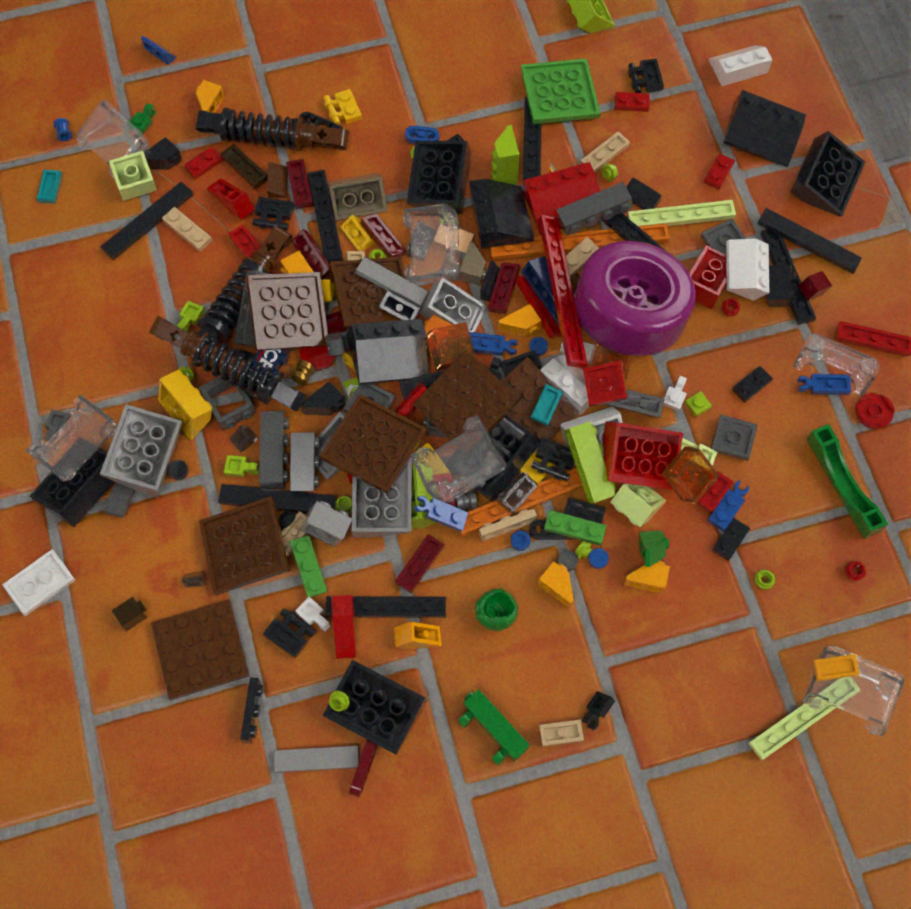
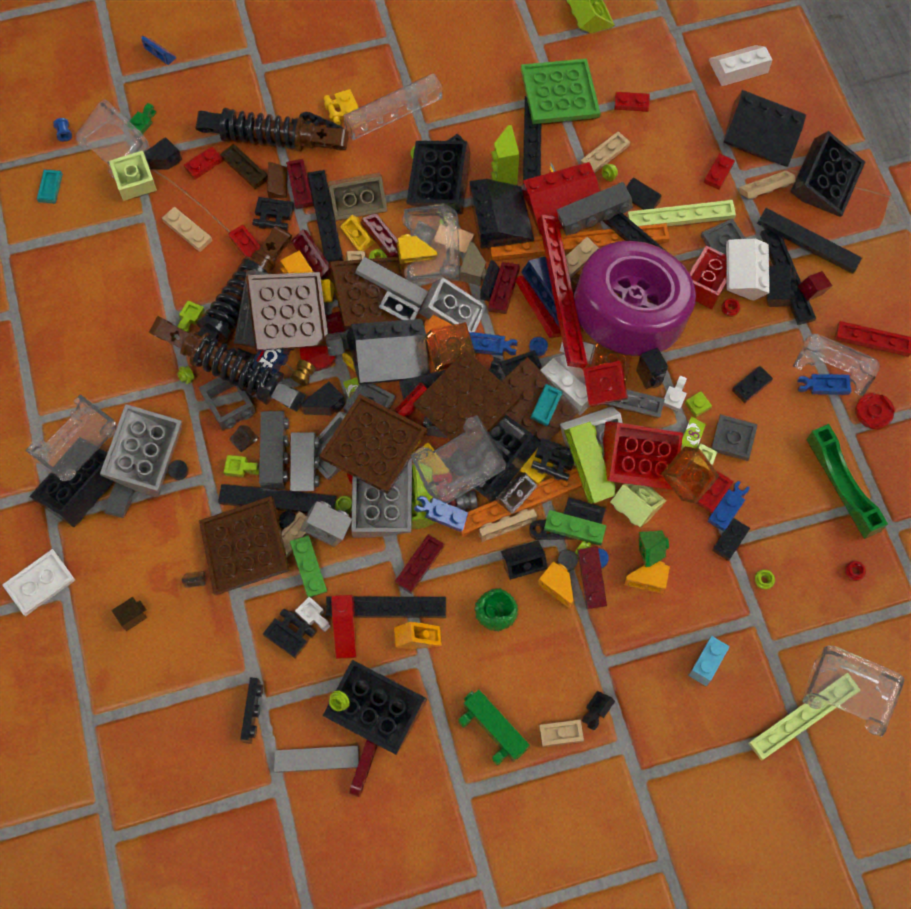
(55, 422): dark grey plate -> none
(146, 221): black tile -> none
(184, 403): yellow slope -> none
(199, 649): reddish brown plate -> none
(209, 96): light orange slope -> none
(231, 198): red slope -> none
(393, 106): none -> clear brick
(414, 250): none -> yellow slope
(421, 133): blue plate -> none
(520, 540): blue tile -> none
(521, 322): light orange slope -> none
(524, 560): none -> black brick
(592, 577): none -> dark red plate
(651, 76): black plate -> none
(652, 368): none -> black brick
(693, 433): none -> lime sticker
(709, 661): none -> medium azure brick
(767, 184): none -> tan plate
(836, 667): light orange tile -> none

